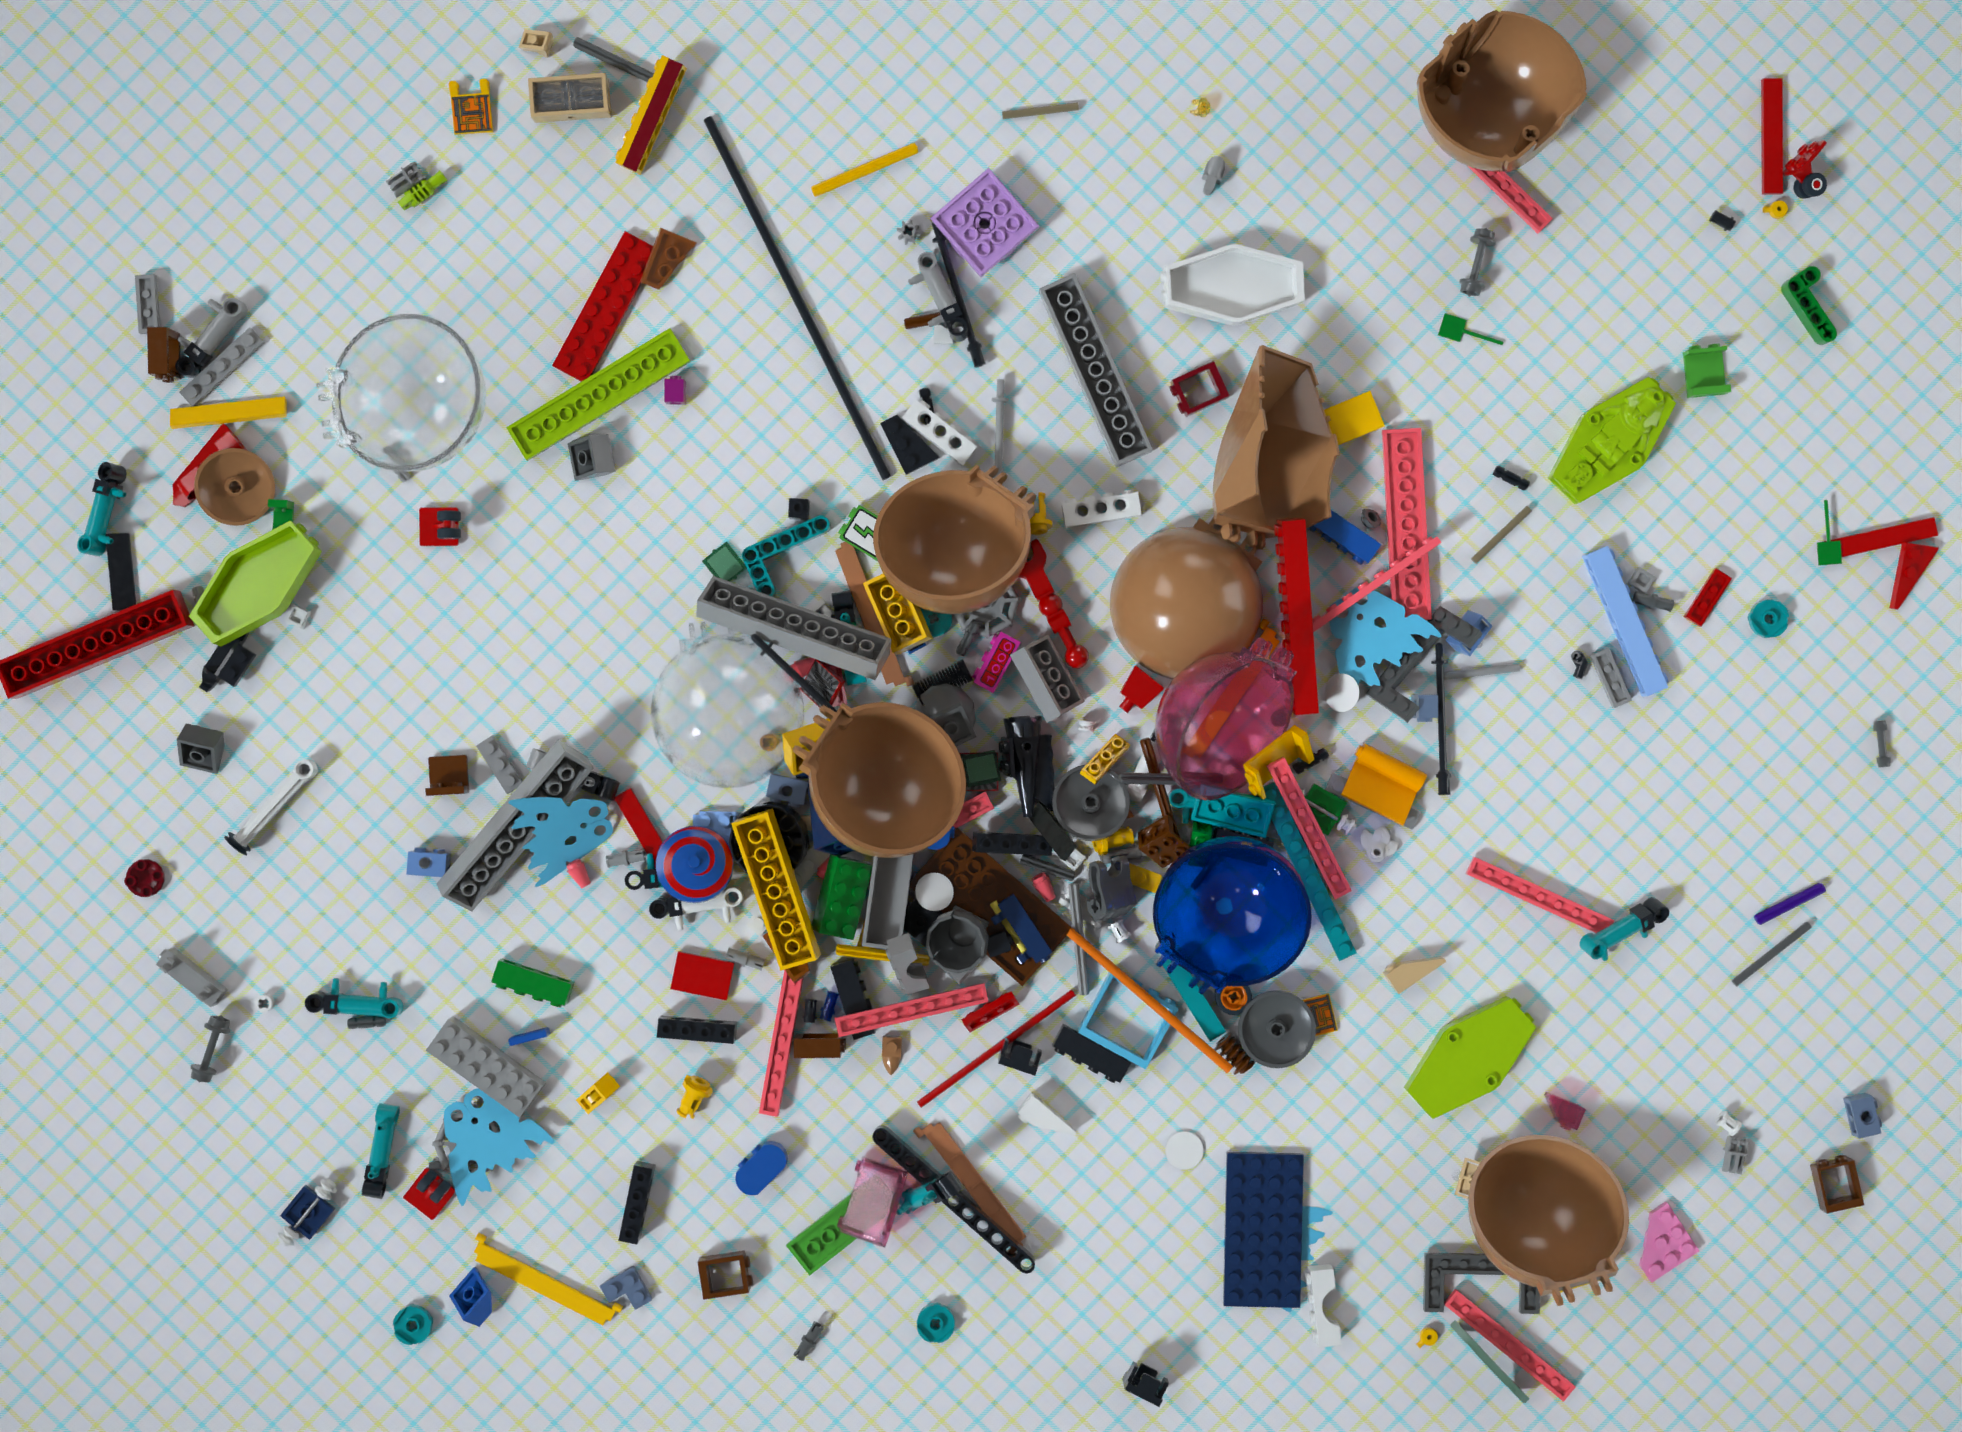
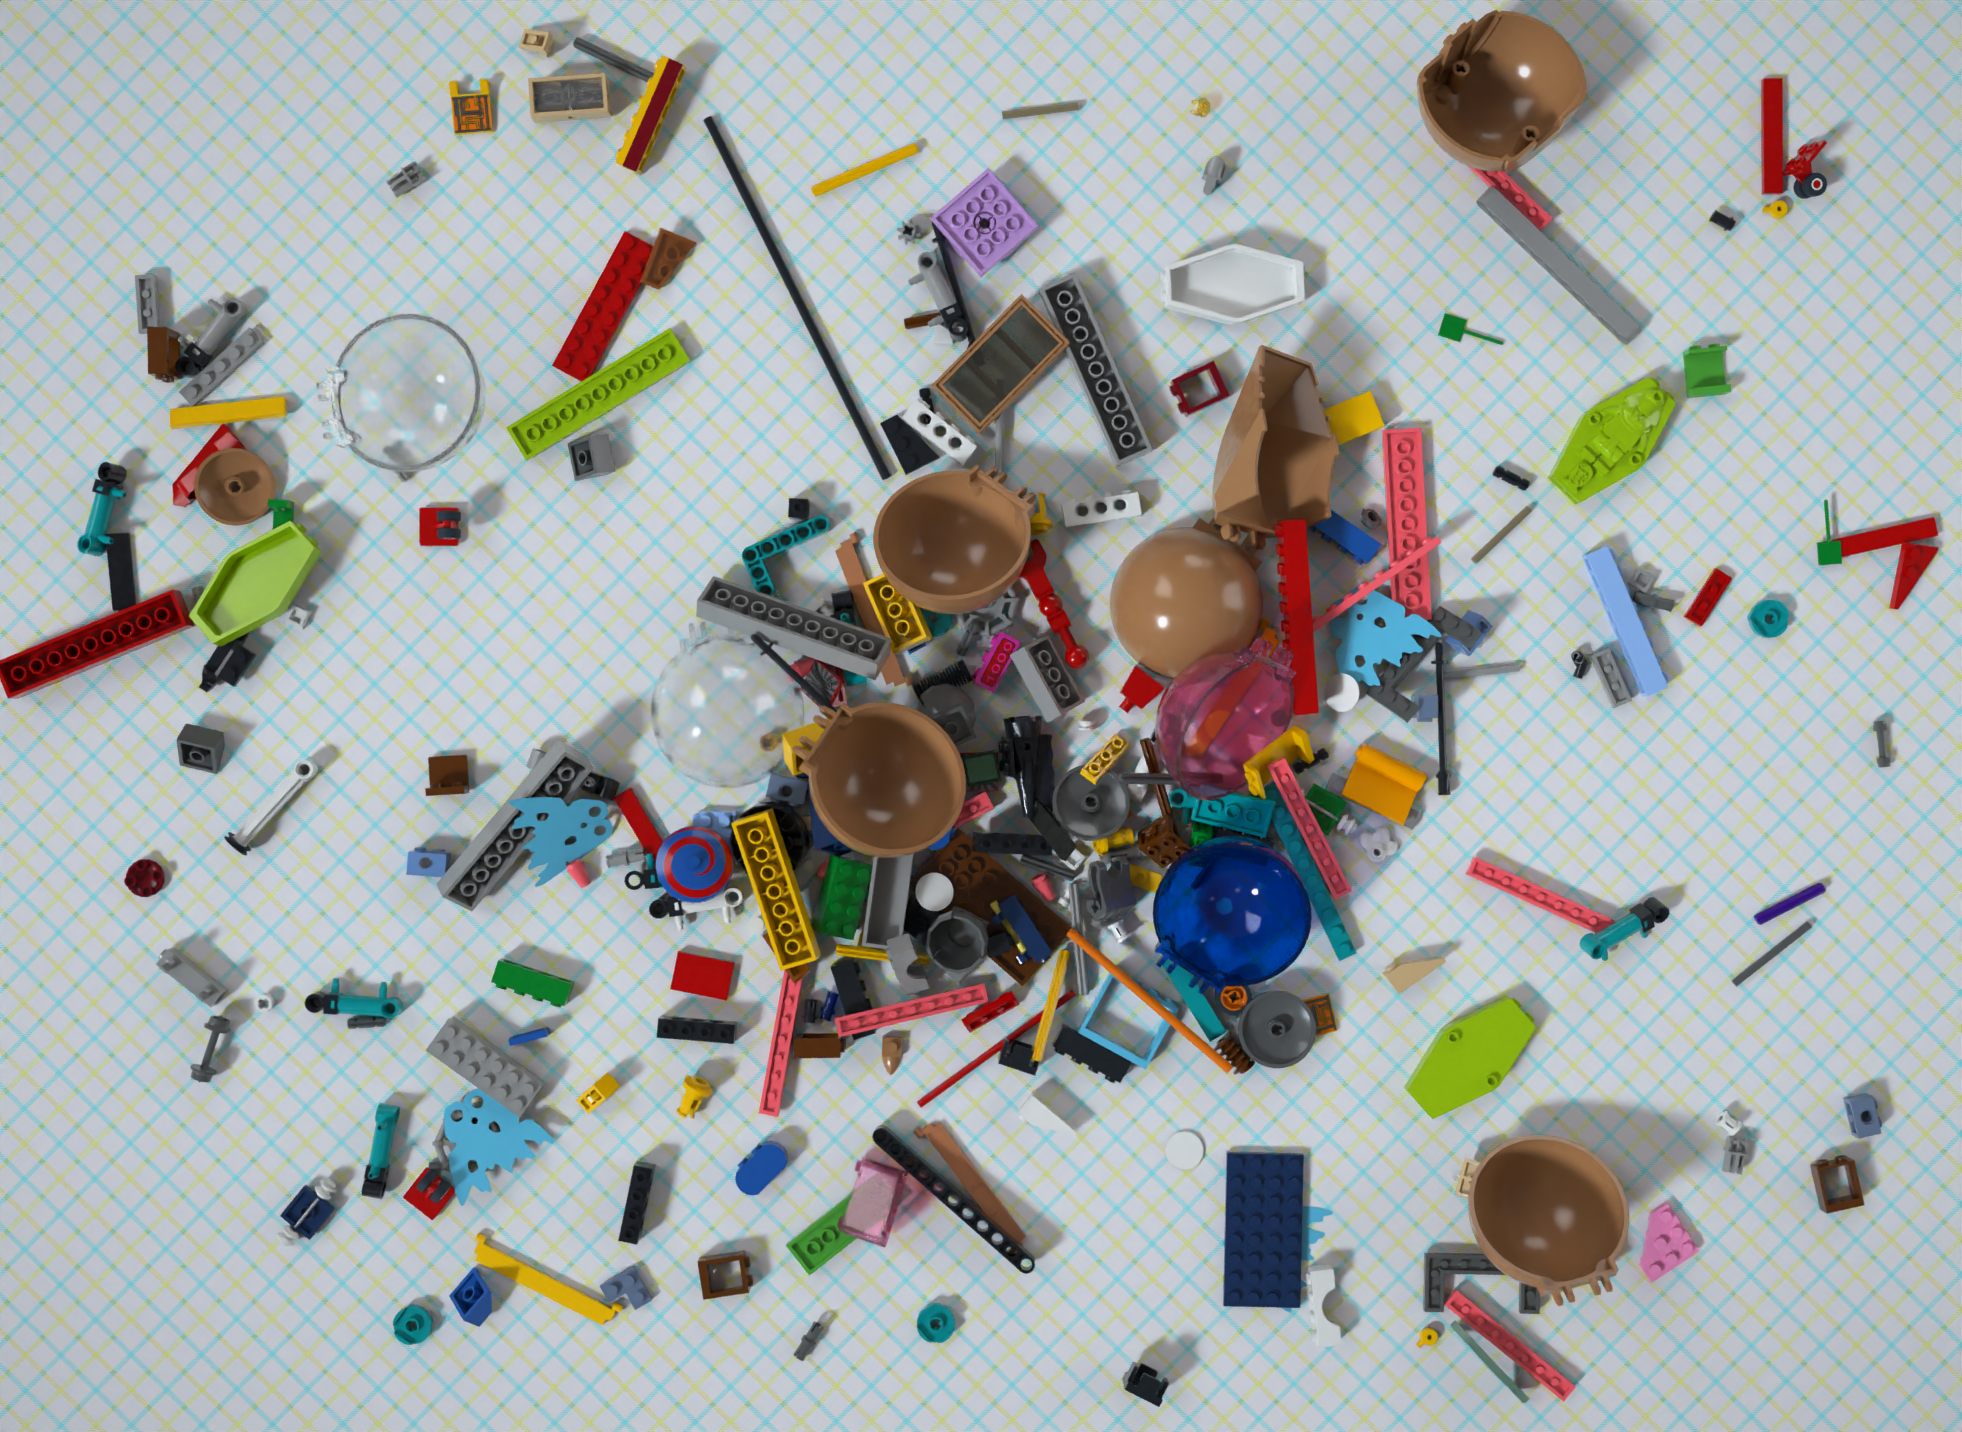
(422, 191): lime hinge -> none
(499, 764): light grey plate -> none
(675, 391): magenta brick -> none
(724, 563): clear green piece -> none
(745, 958): light grey pin -> none
(860, 530): panel -> none
(935, 1191): piece -> none
(1001, 364): none -> clear smoke door
(1050, 1005): none -> yellow axle
(1483, 238): dark grey piece -> none
(1558, 265): none -> light grey beam
(1565, 1111): clear pink slope -> none
(1812, 306): green beam -> none

